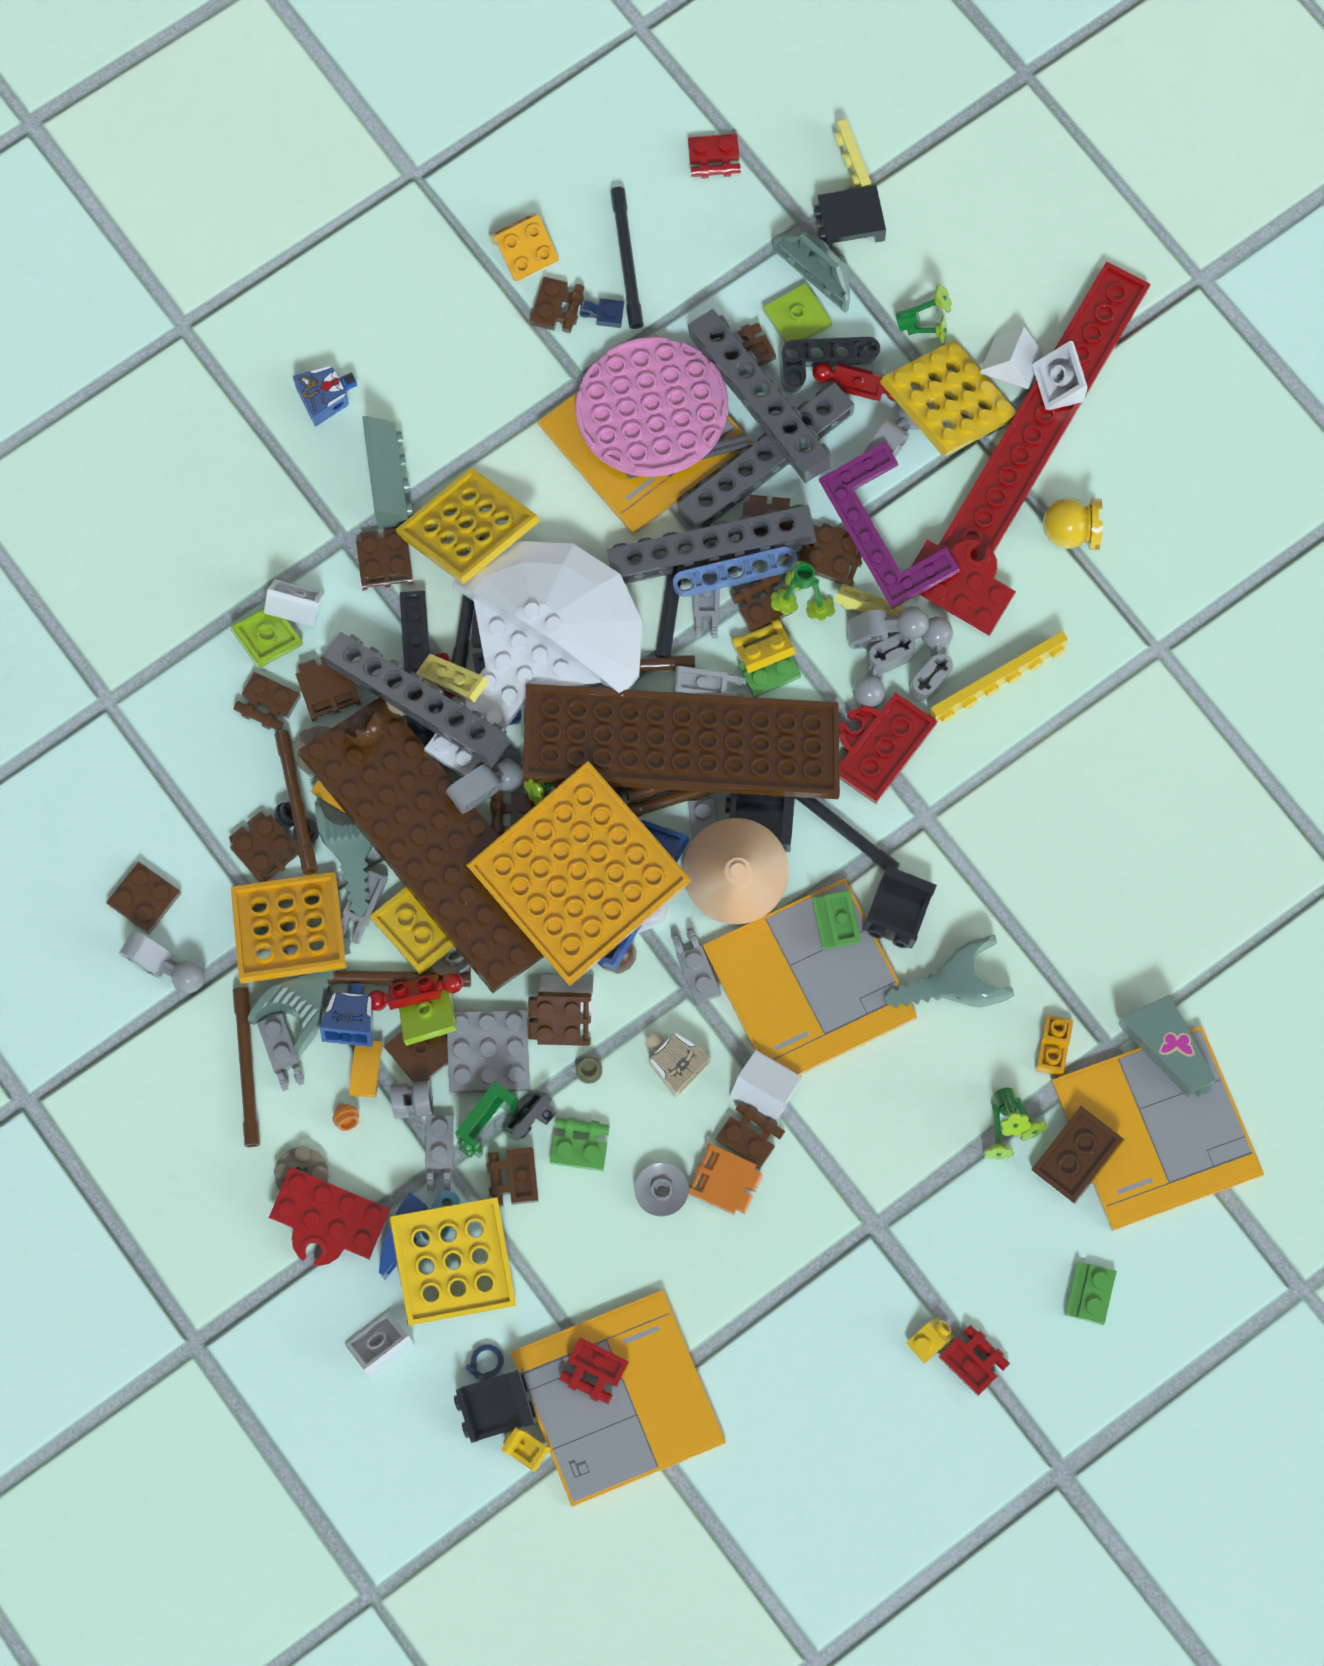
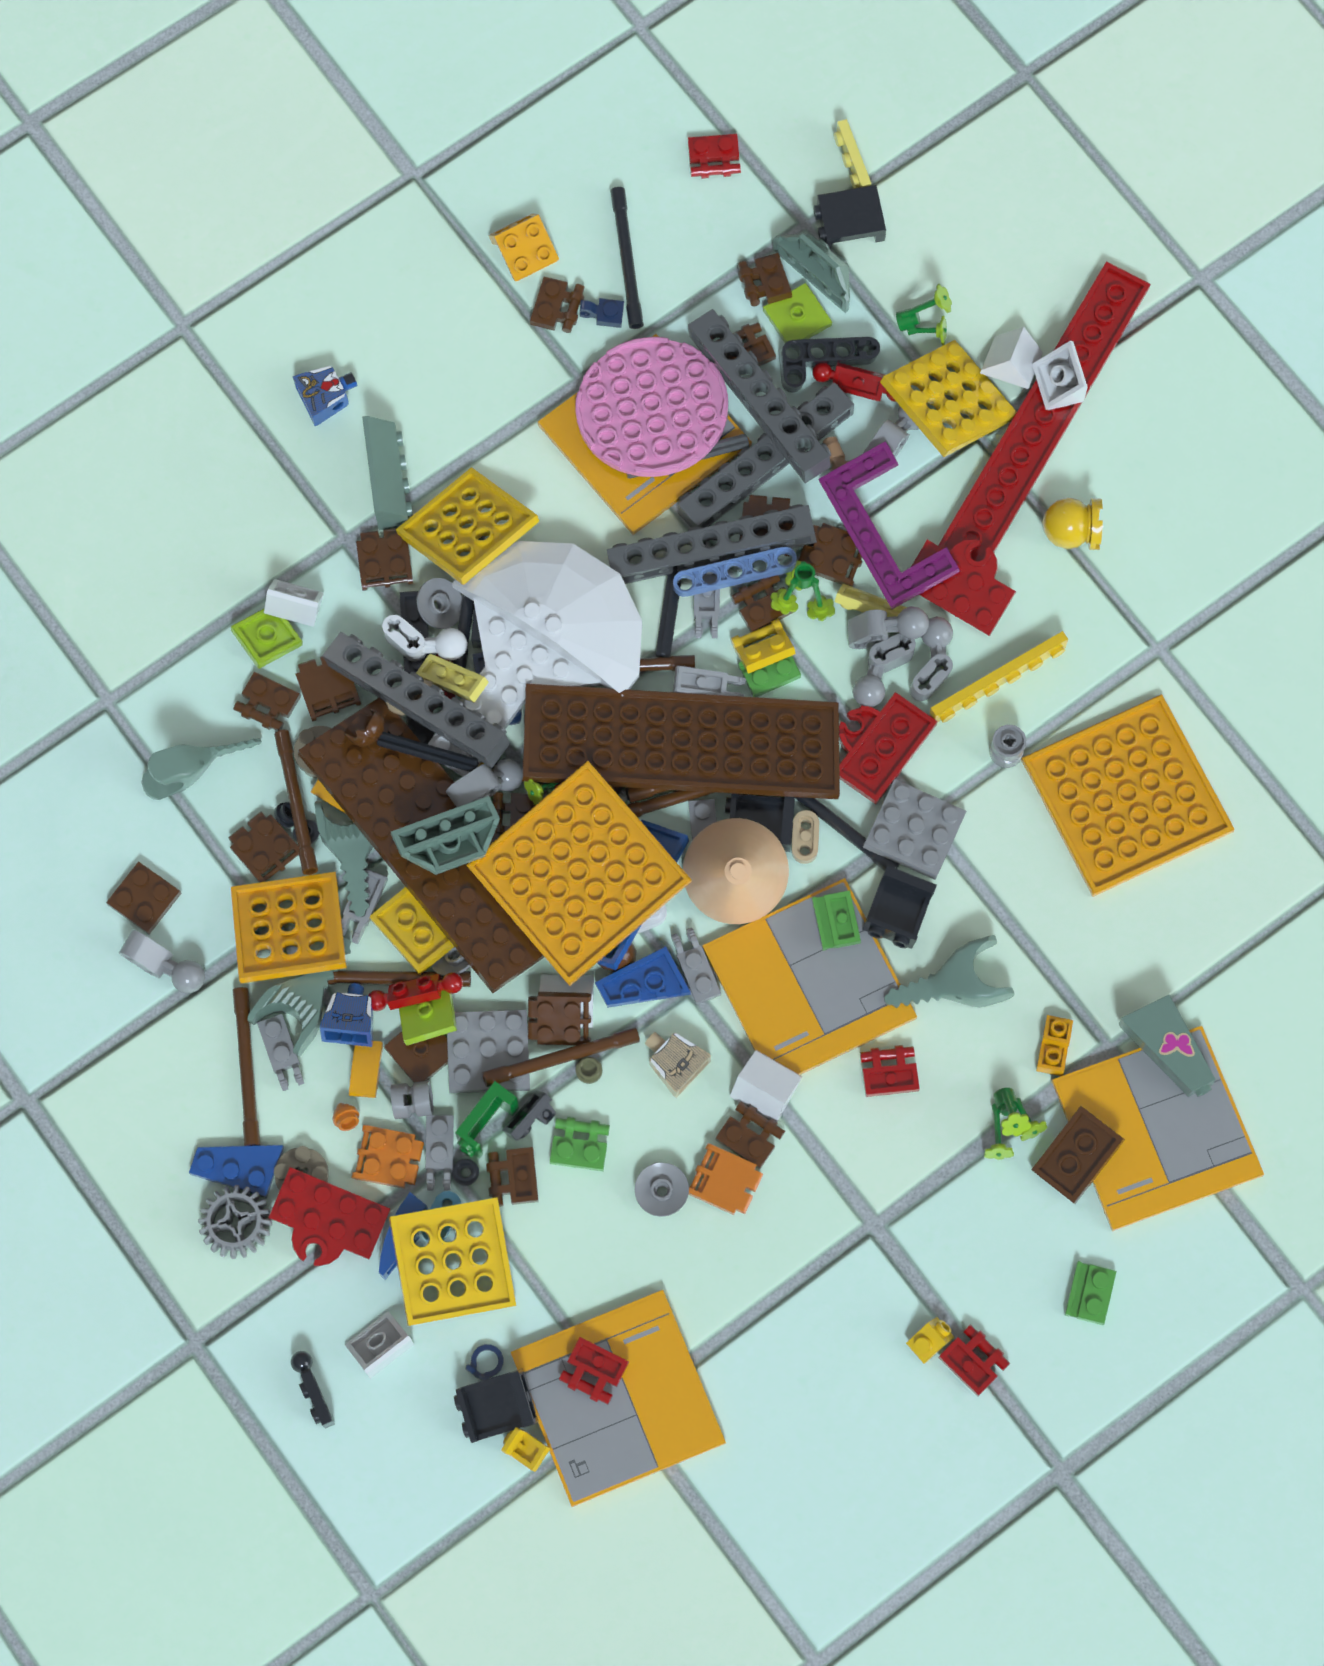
(182, 765): none -> sand green animal
(223, 1224): none -> light grey gear
(238, 1166): none -> blue wing
(301, 1363): none -> black plate
(388, 1157): none -> orange plate
(427, 752): none -> black axle
(447, 600): none -> light grey dish
(448, 644): none -> white beam
(449, 837): none -> sand green wedge
(462, 1164): none -> black plate
(615, 1040): none -> reddish brown piece
(643, 981): none -> blue wing
(772, 277): none -> reddish brown plate
(805, 838): none -> tan plate
(837, 455): none -> medium nougat arm
(889, 1079): none -> red plate
(914, 829): none -> light grey plate
(1007, 752): none -> light grey wheel
(1127, 795): none -> light orange tile

